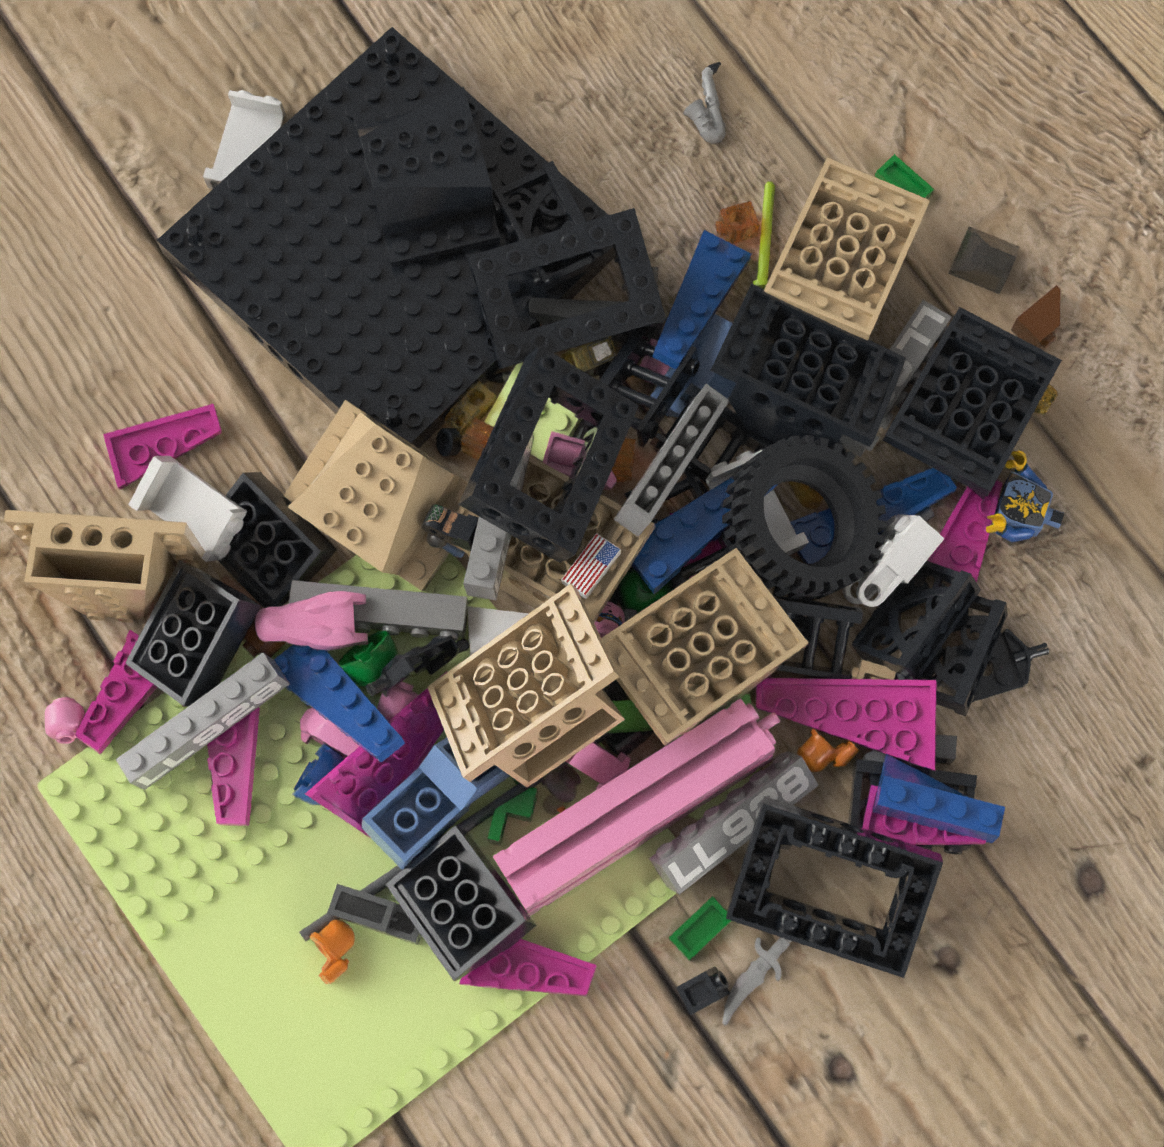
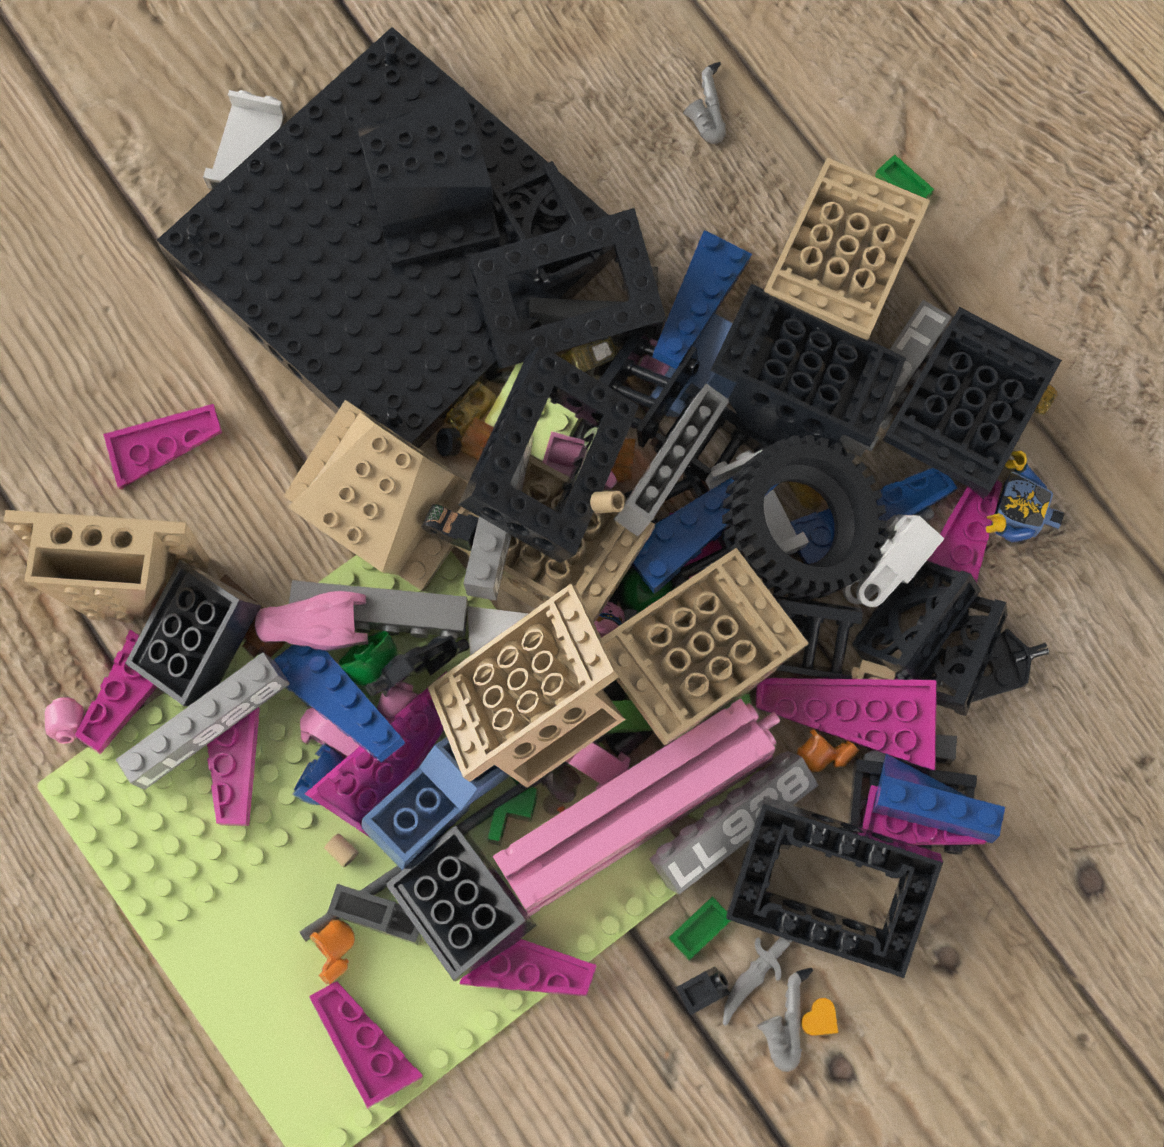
(184, 497): white panel -> none
(272, 543): black slope -> none
(341, 850): none -> tan hinge
(366, 1052): none -> dark pink wing
(436, 542): piece -> none
(591, 565): tile -> none
(607, 501): none -> tan hinge
(742, 213): clear orange brick -> none
(765, 237): lime bar -> none
(785, 1040): none -> light grey piece
(820, 1019): none -> light orange tile
(984, 260): clear smoke slope -> none
(1040, 321): reddish brown slope -> none

